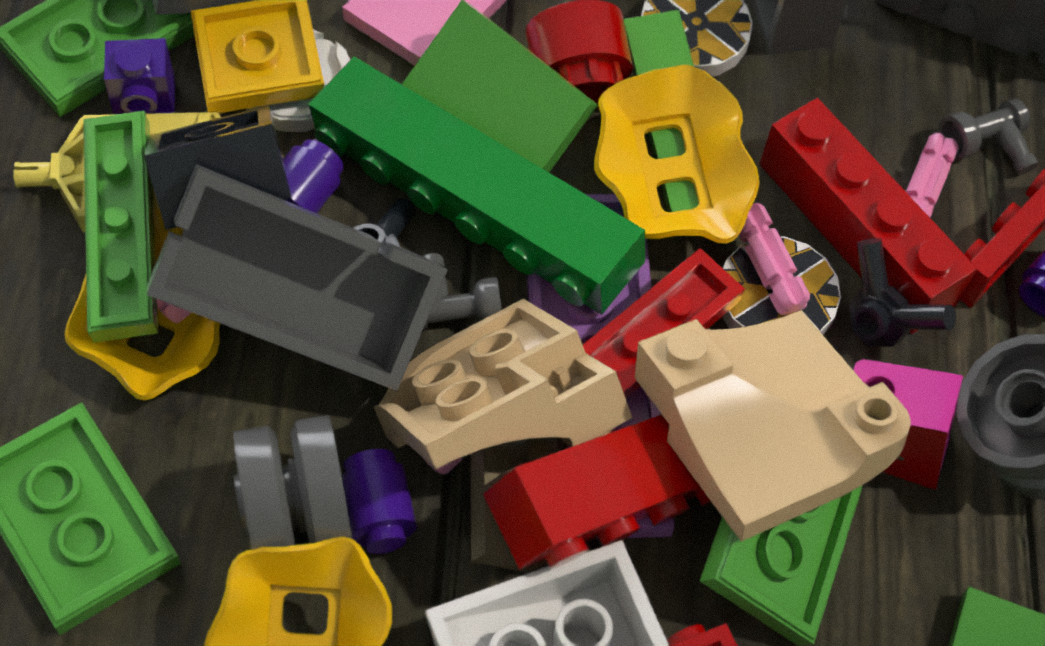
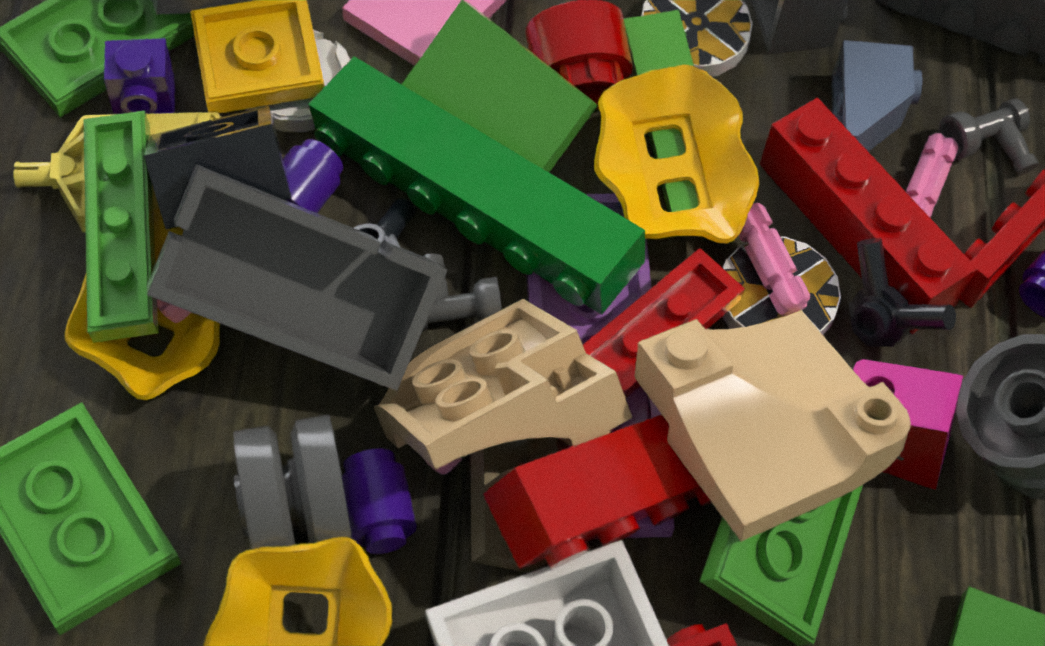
(874, 89): none -> sand blue slope

